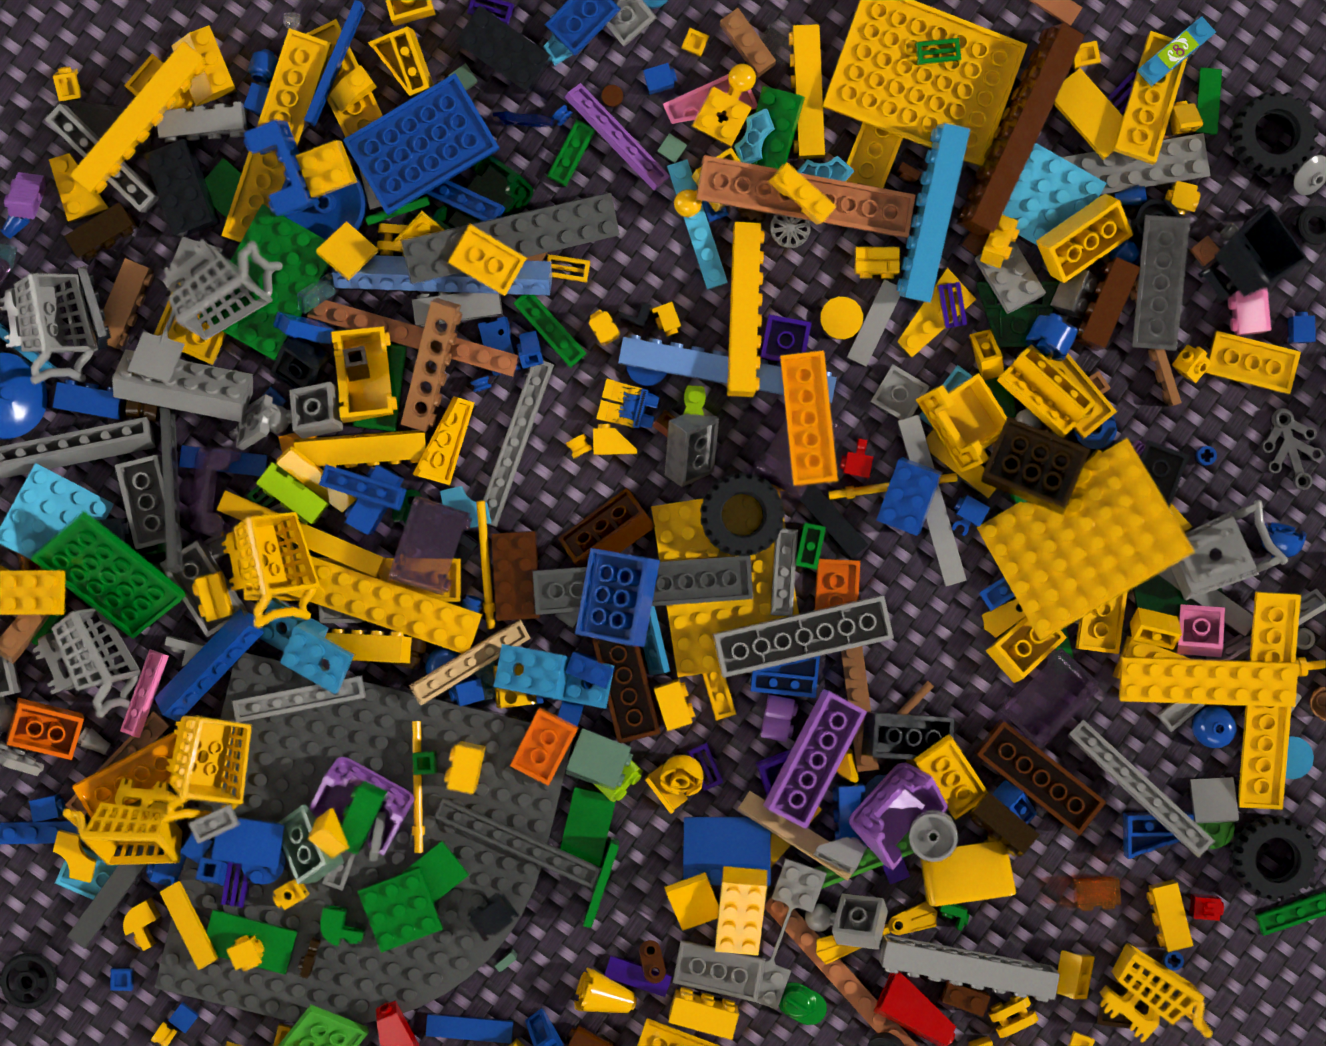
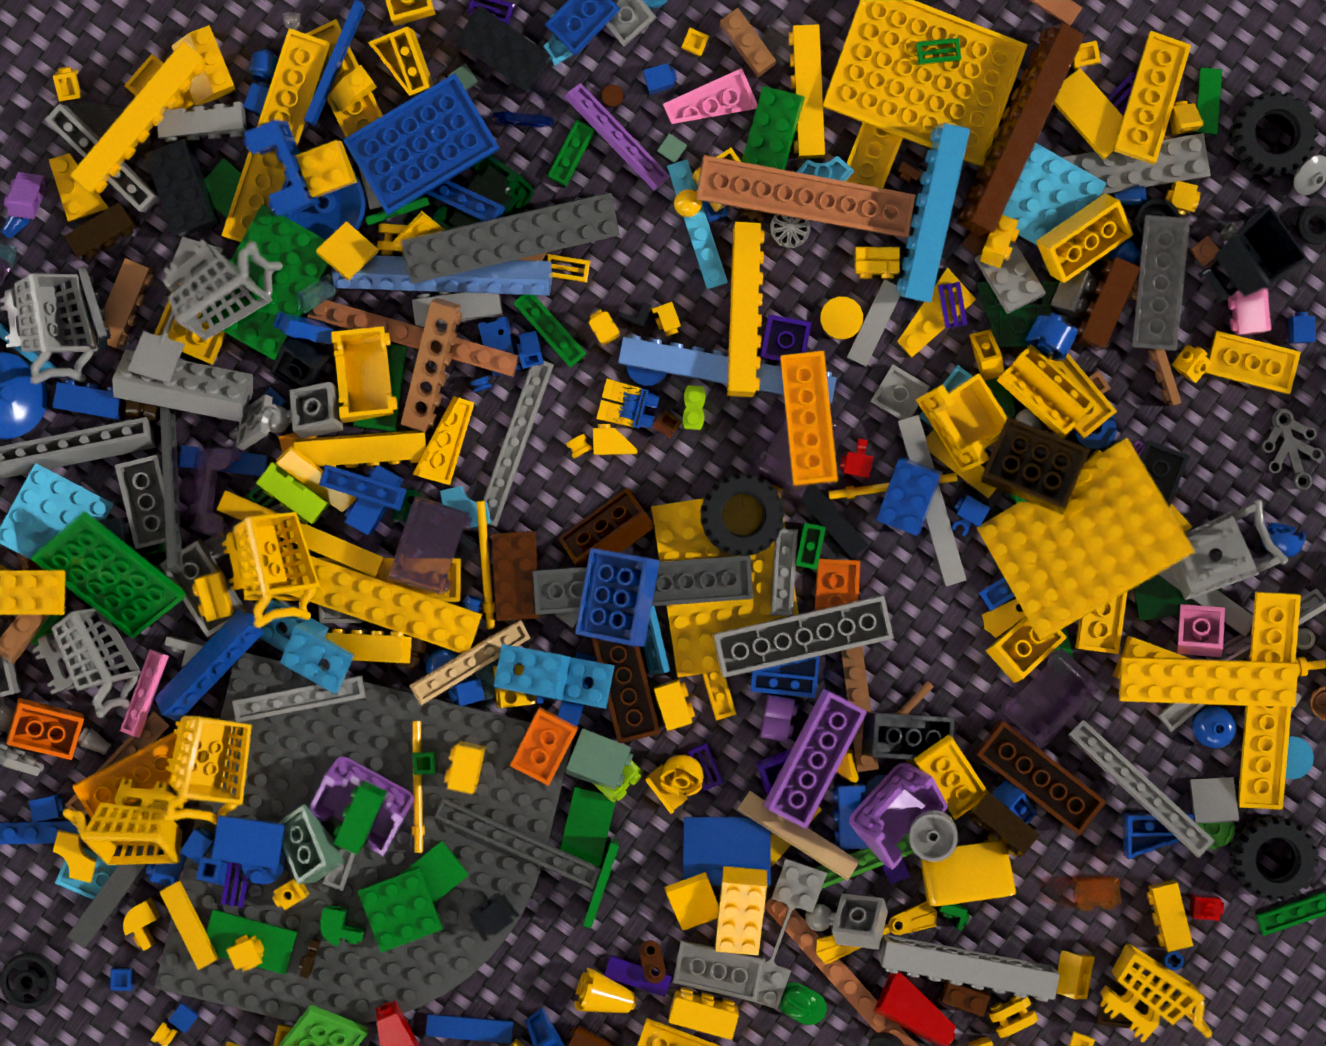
(214, 823): light grey plate -> none
(328, 834): yellow slope -> none
(356, 363): dark brown brick -> none
(377, 836): light grey tile -> none
(487, 260): yellow tile -> none
(506, 960): sand green tile -> none
(562, 115): blue bush -> none
(589, 670): blue plate -> none
(691, 448): flat silver slope -> none
(741, 79): yellow brick -> none
(758, 127): medium azure tile -> none
(795, 186): yellow arch -> none
(842, 853): light grey slope -> none
(1155, 628): yellow brick -> none
(1176, 51): dark azure plate -> none
(1201, 450): blue bush -> none

